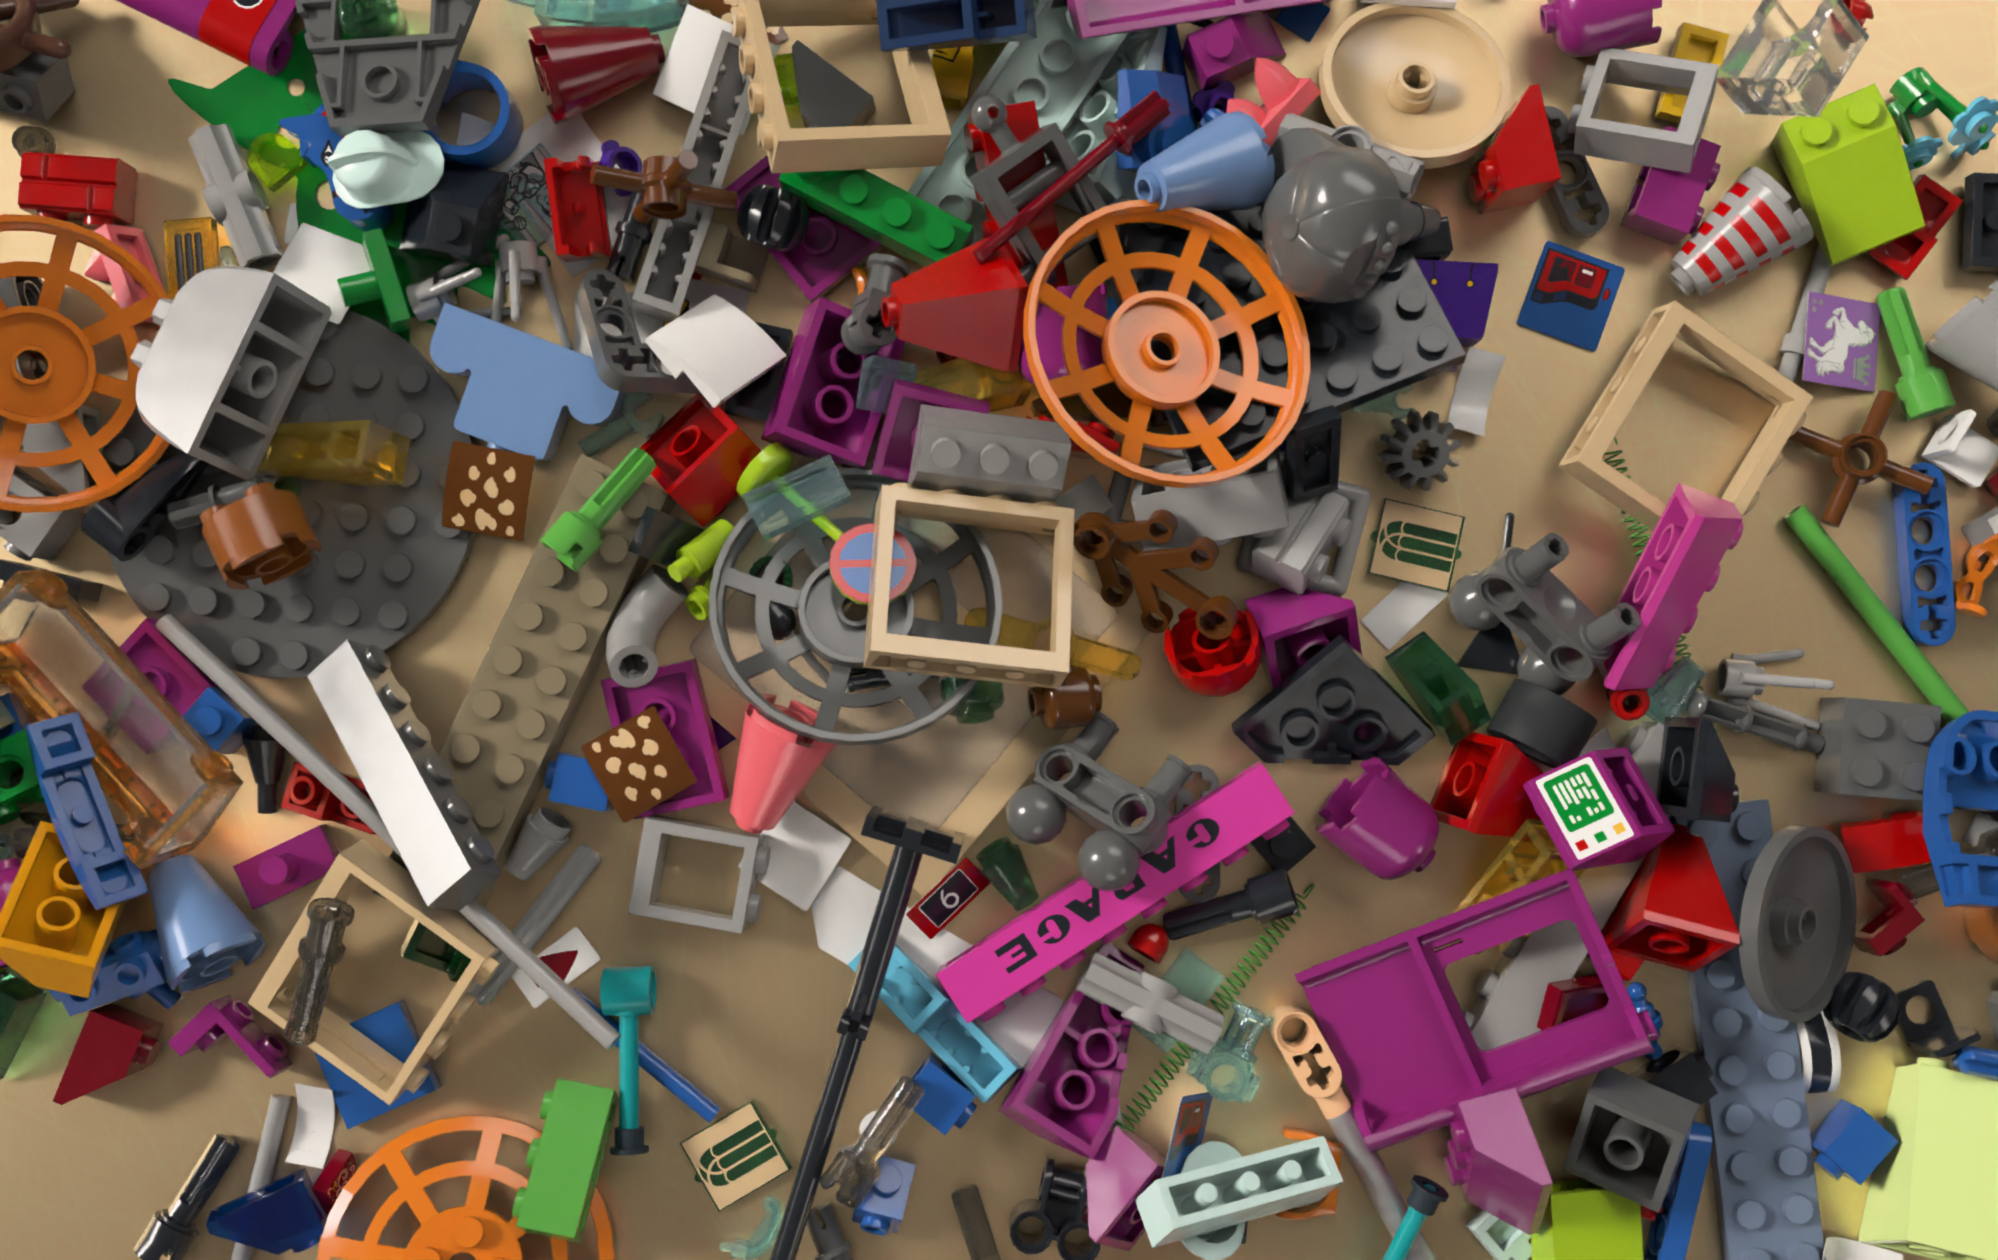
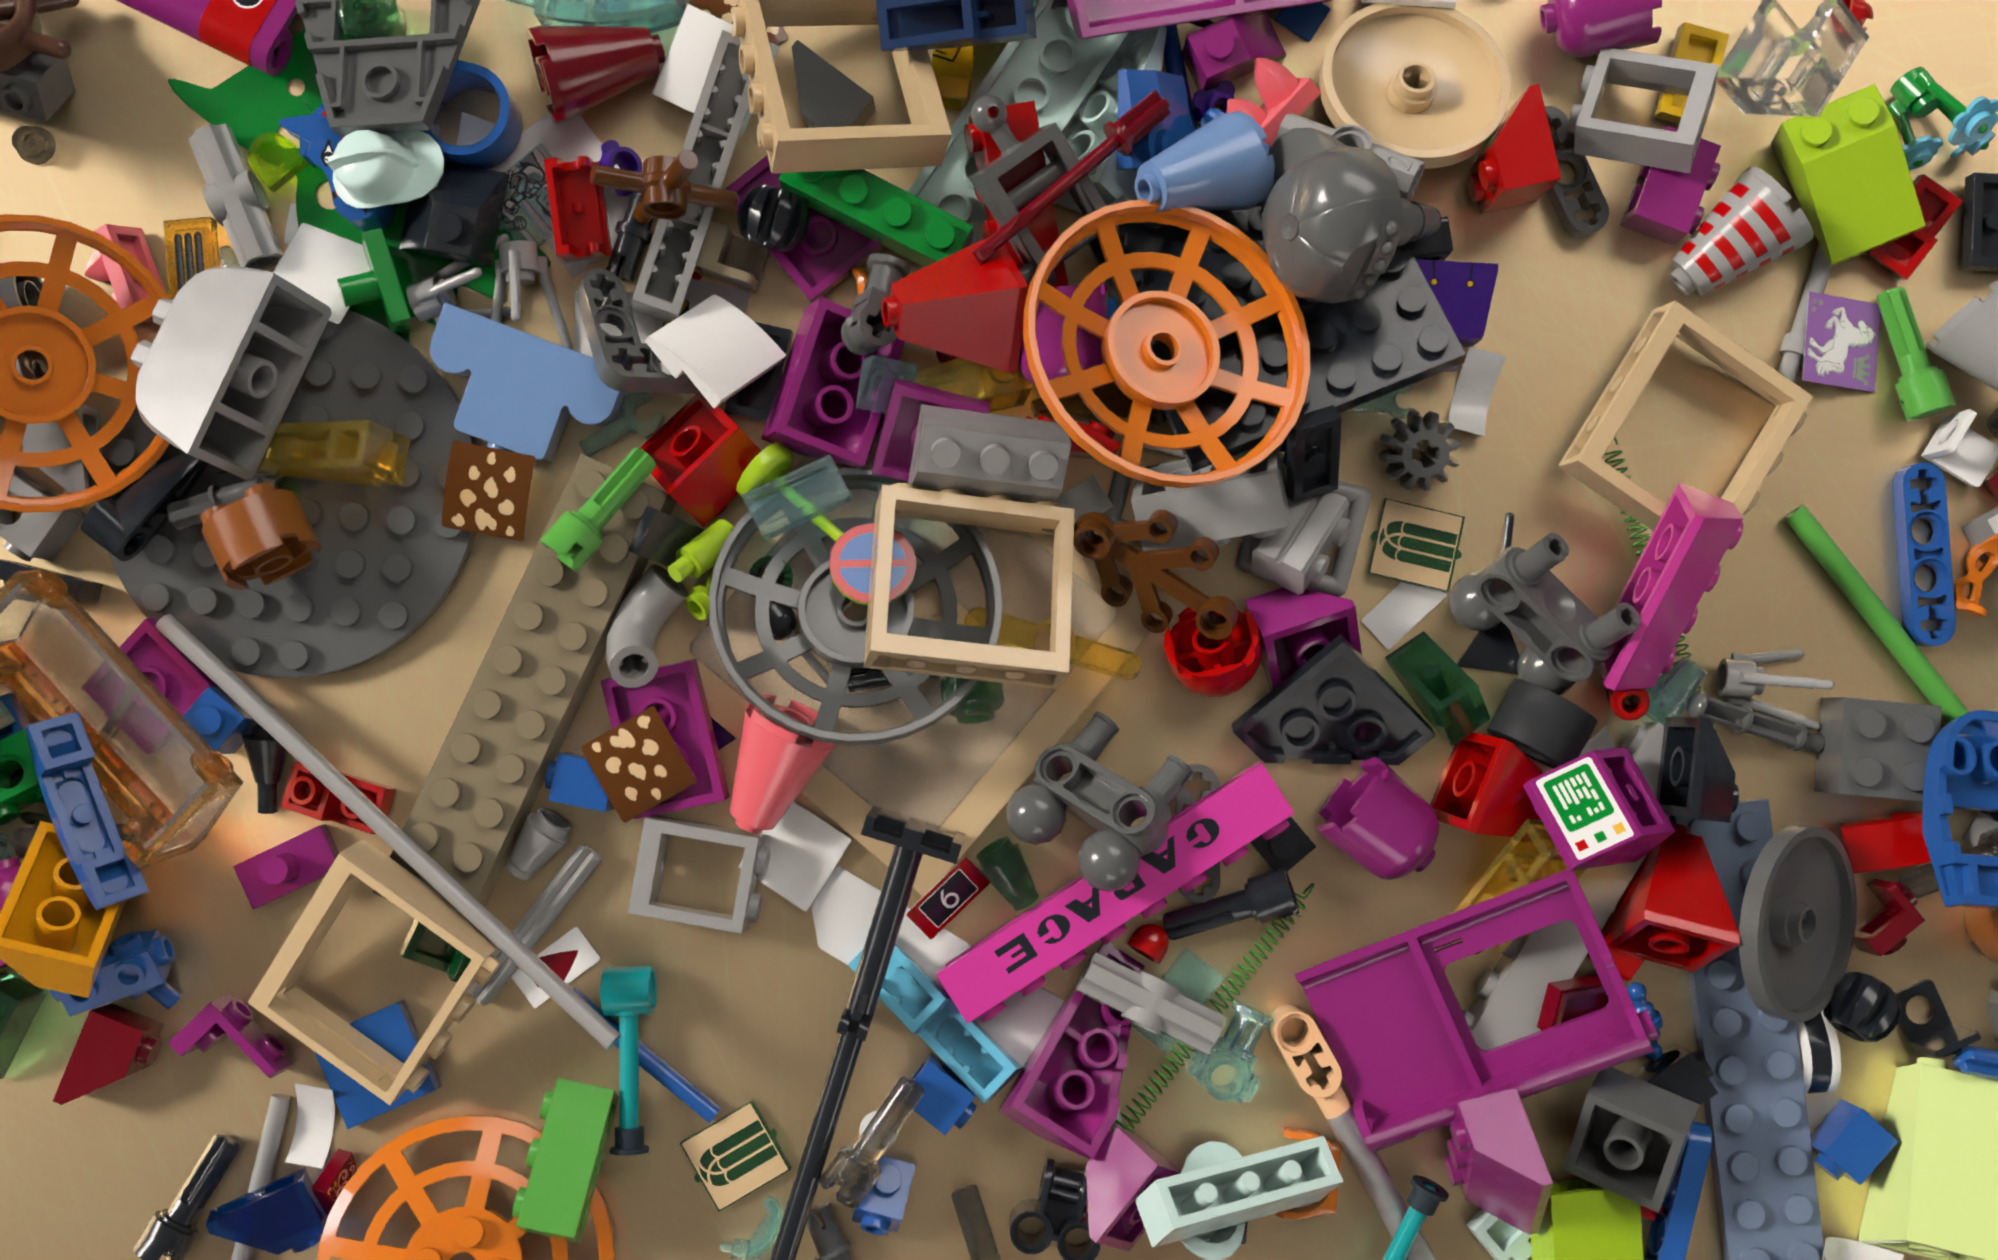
(78, 188): red brick -> none
(198, 925): medium blue cone -> none
(319, 954): clear smoke pin -> none
(404, 776): brick -> none
(787, 80): clear neon green tile -> none
(1070, 704): reddish brown head -> none
(1187, 1131): sticker -> none
(1570, 296): sticker -> none
(1868, 441): reddish brown bar -> none

